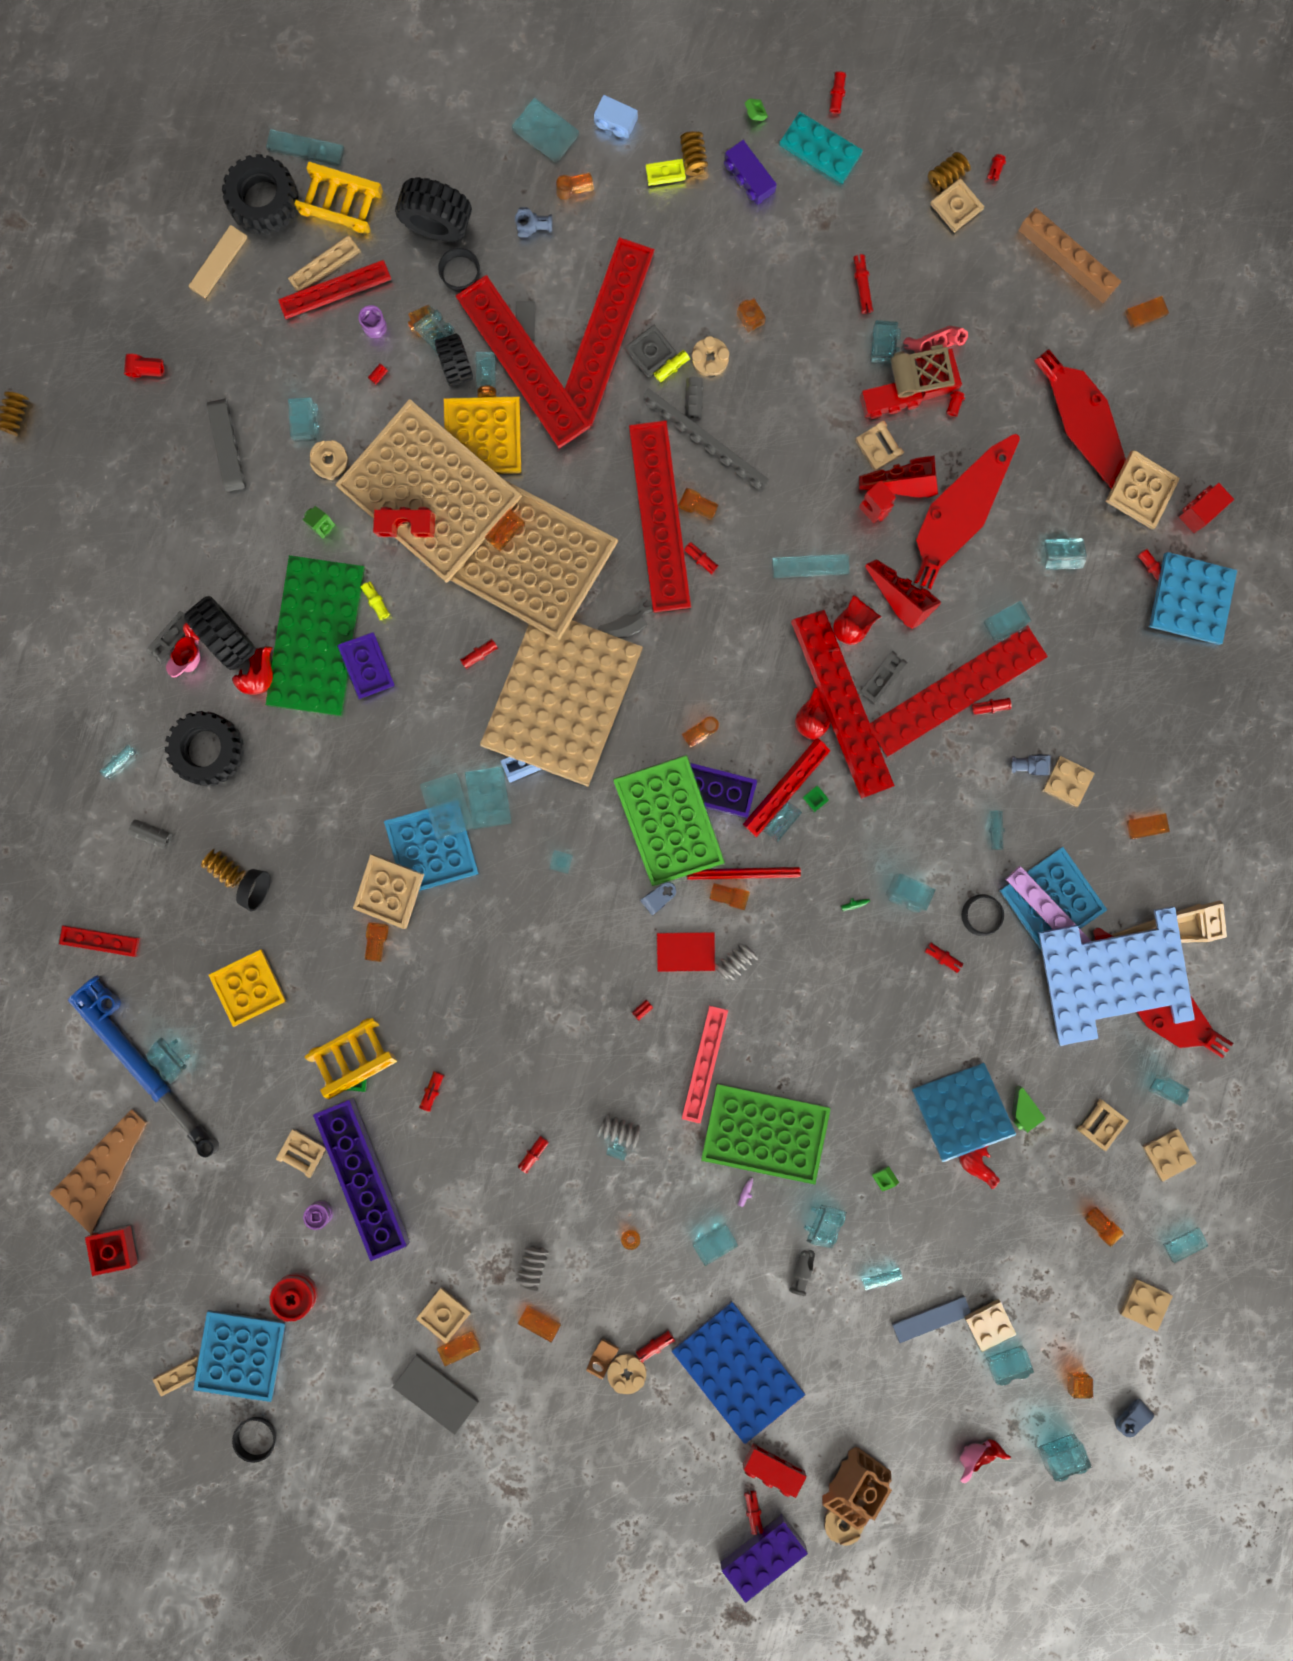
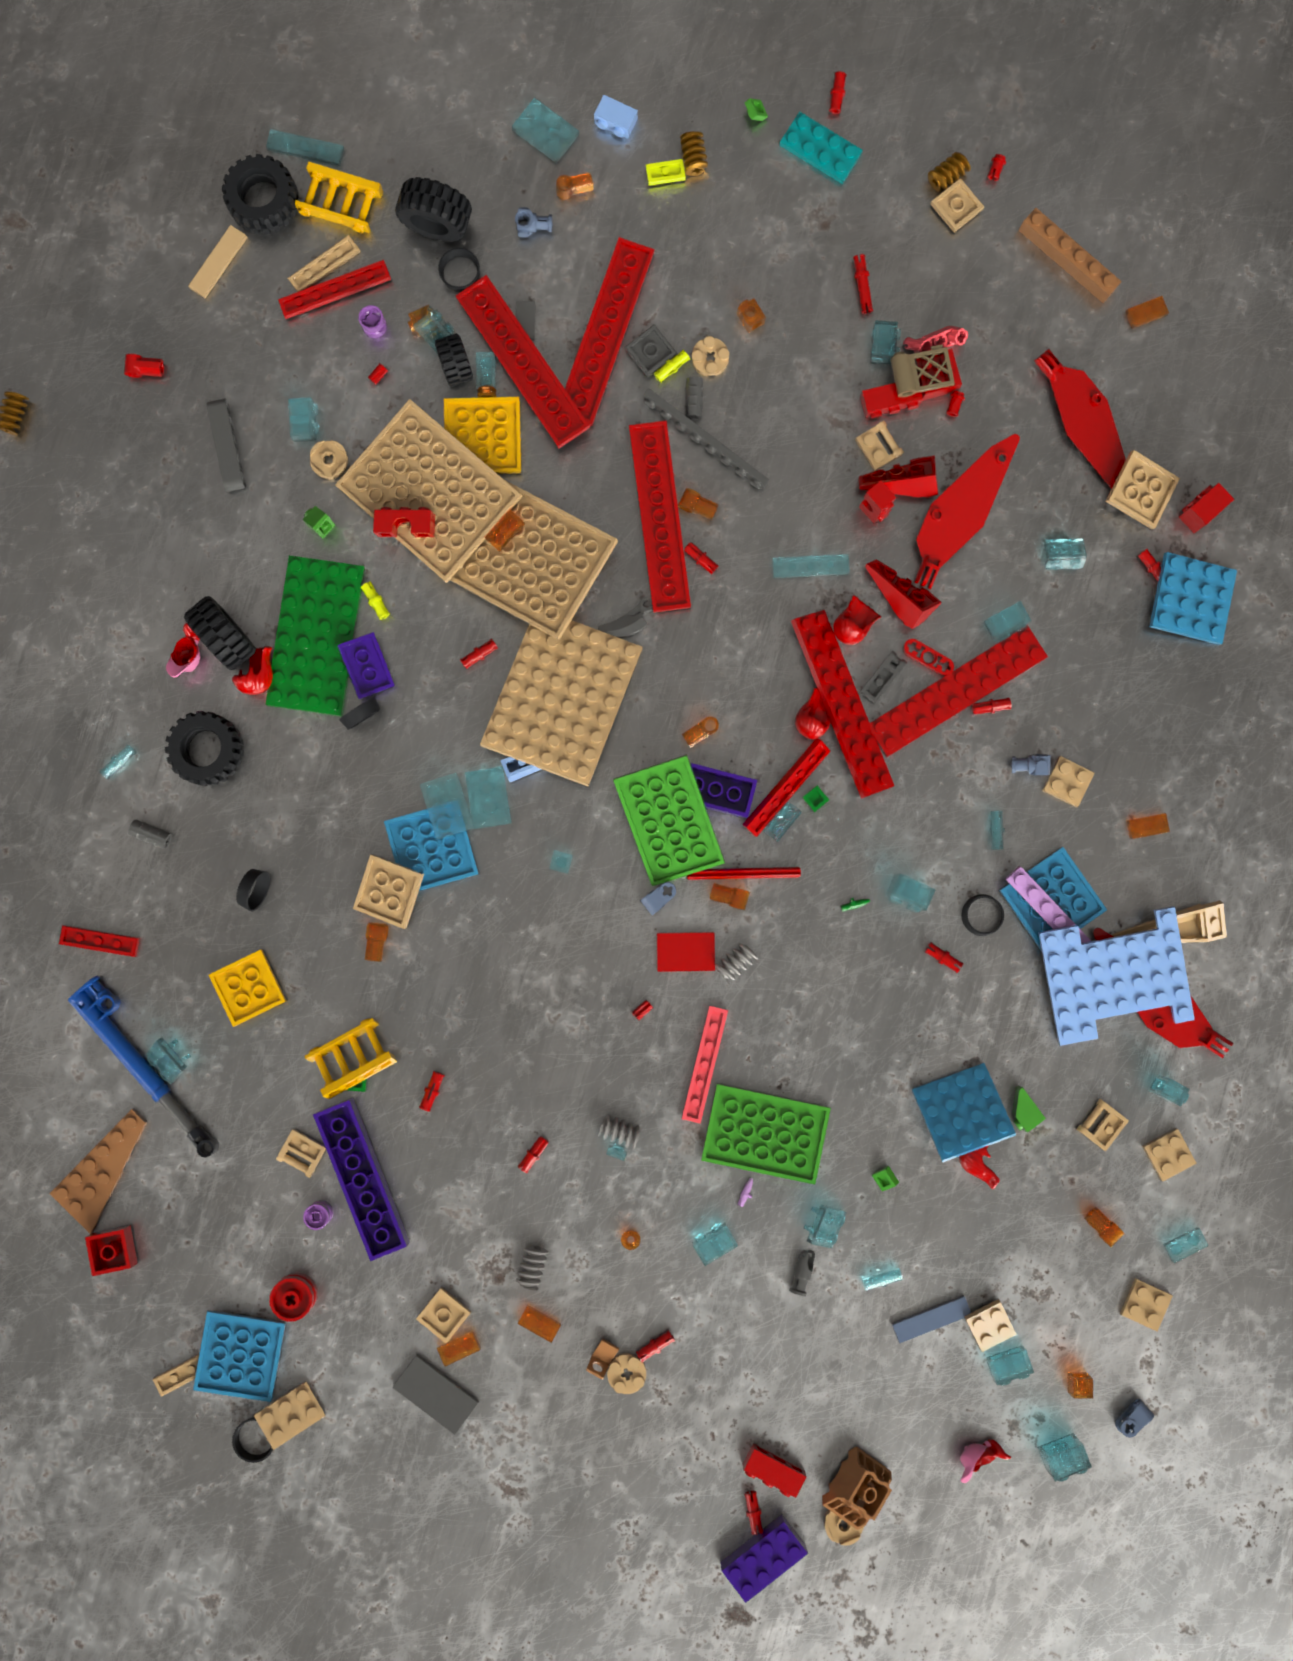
(168, 638): dark grey plate -> none
(222, 869): pearl gold piece -> none
(289, 1415): none -> tan plate
(360, 713): none -> black tyre
(738, 1372): blue plate -> none
(749, 172): dark purple brick -> none
(918, 645): none -> red beam

